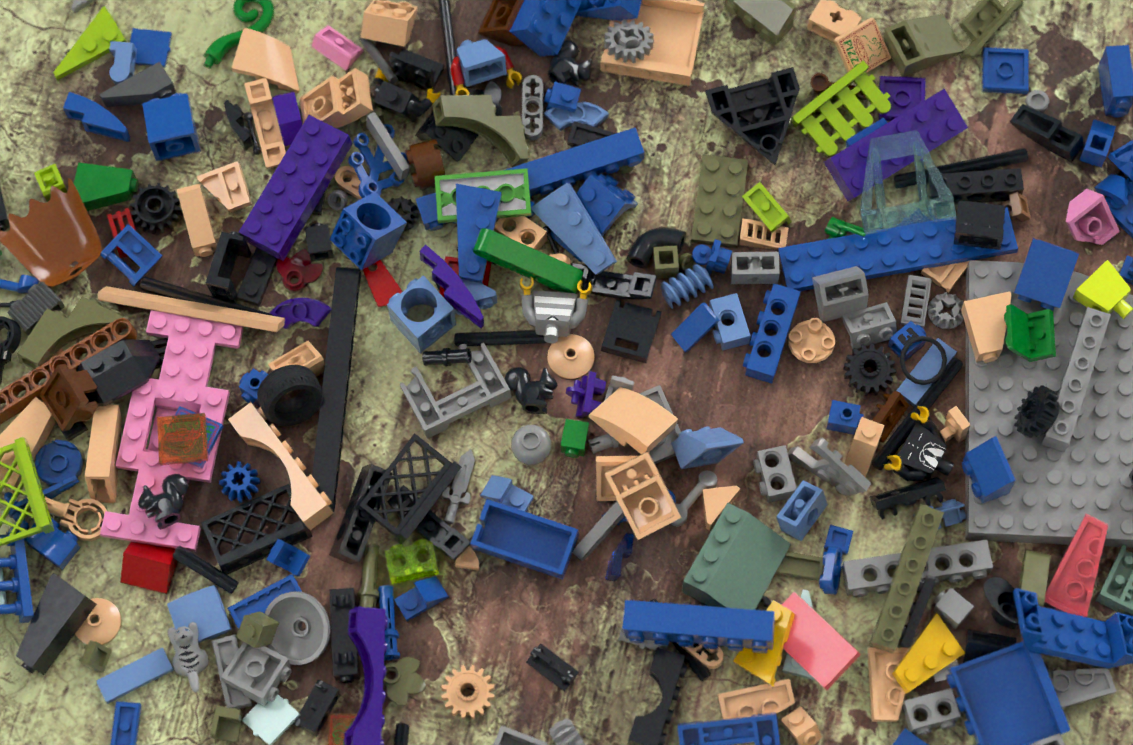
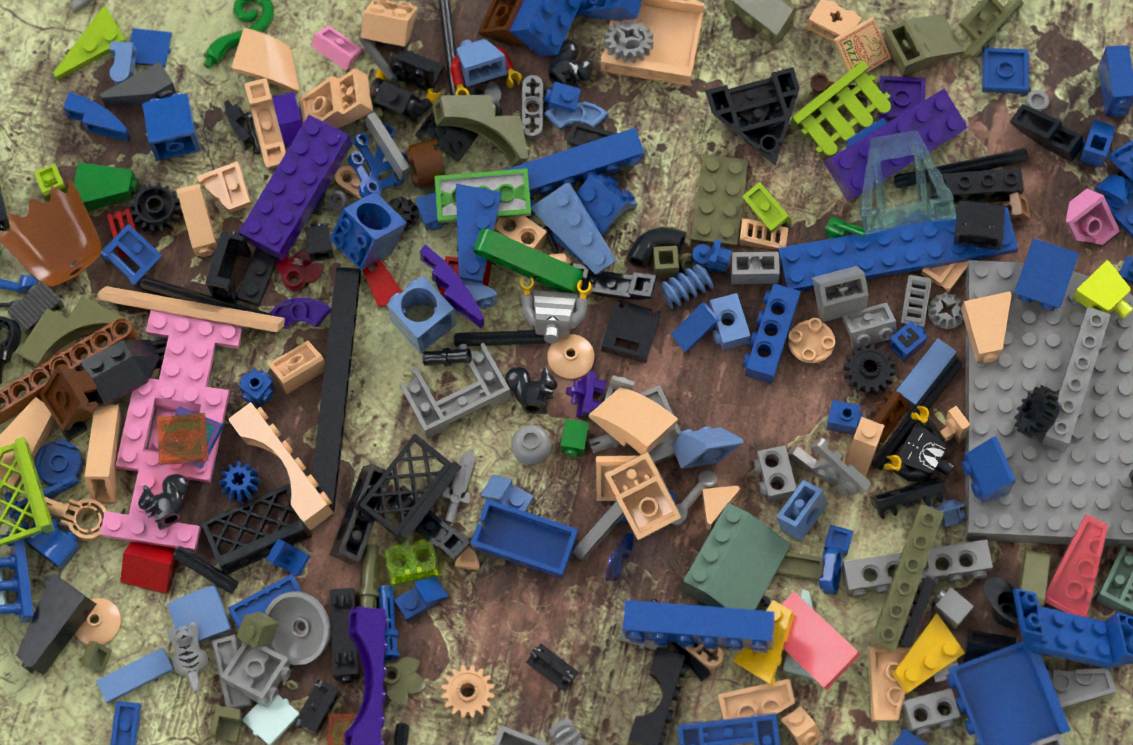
(293, 410): black tyre -> none
(903, 366): black piece -> none
(1030, 334): green bracket -> none

